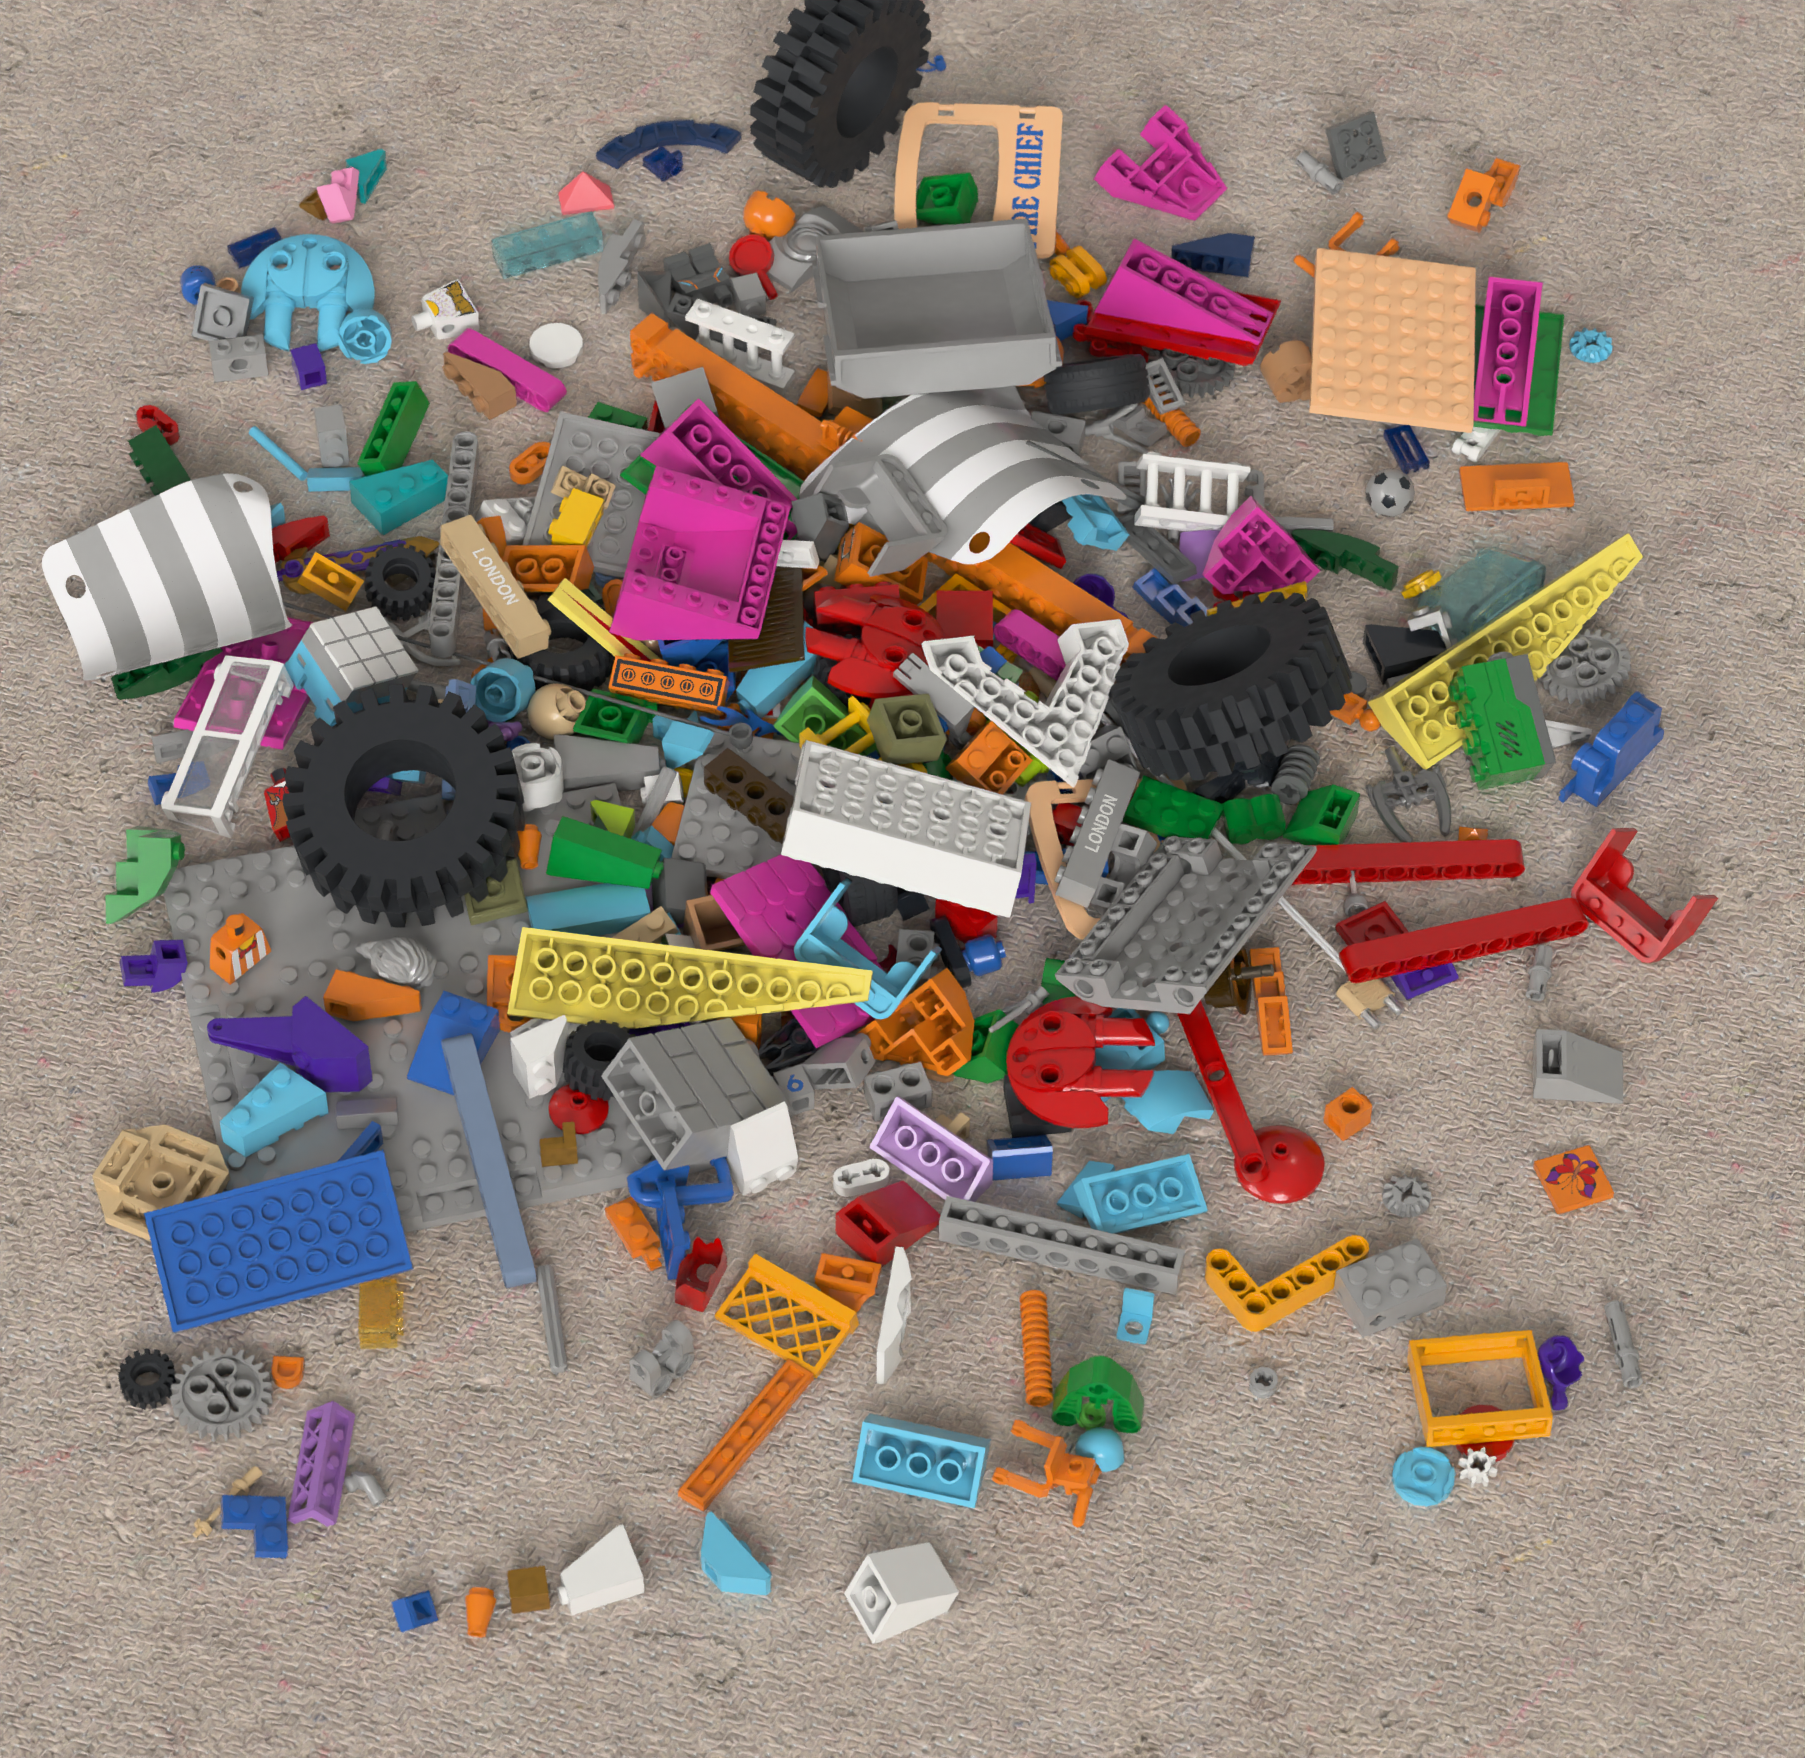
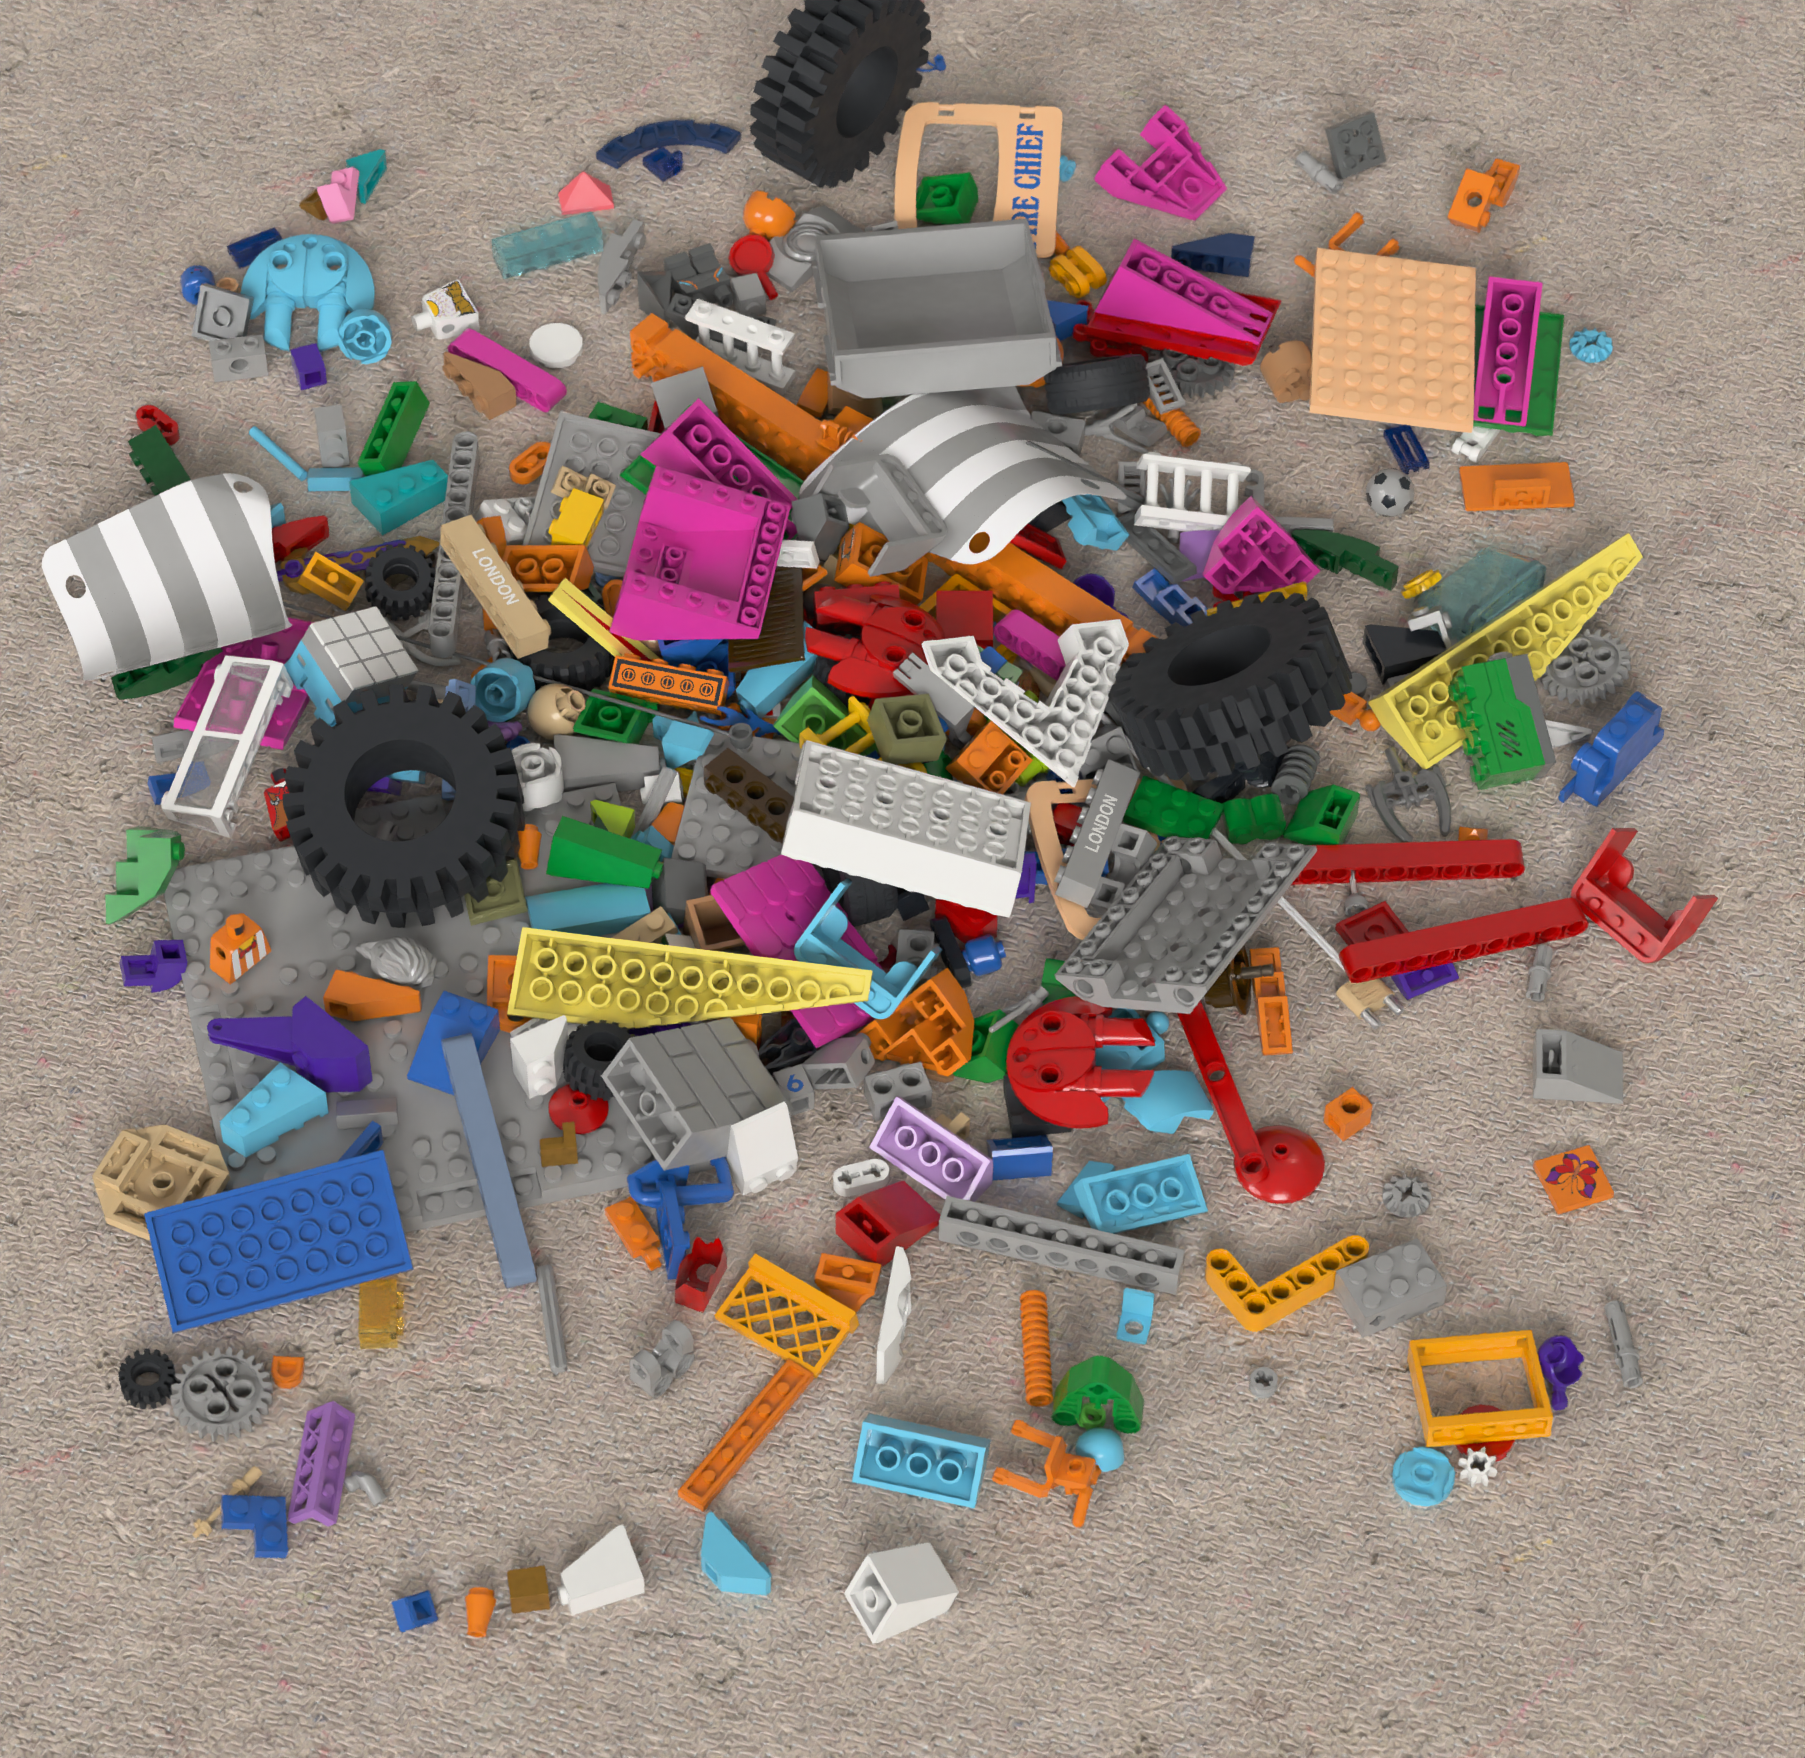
(1066, 168): none -> medium azure bush

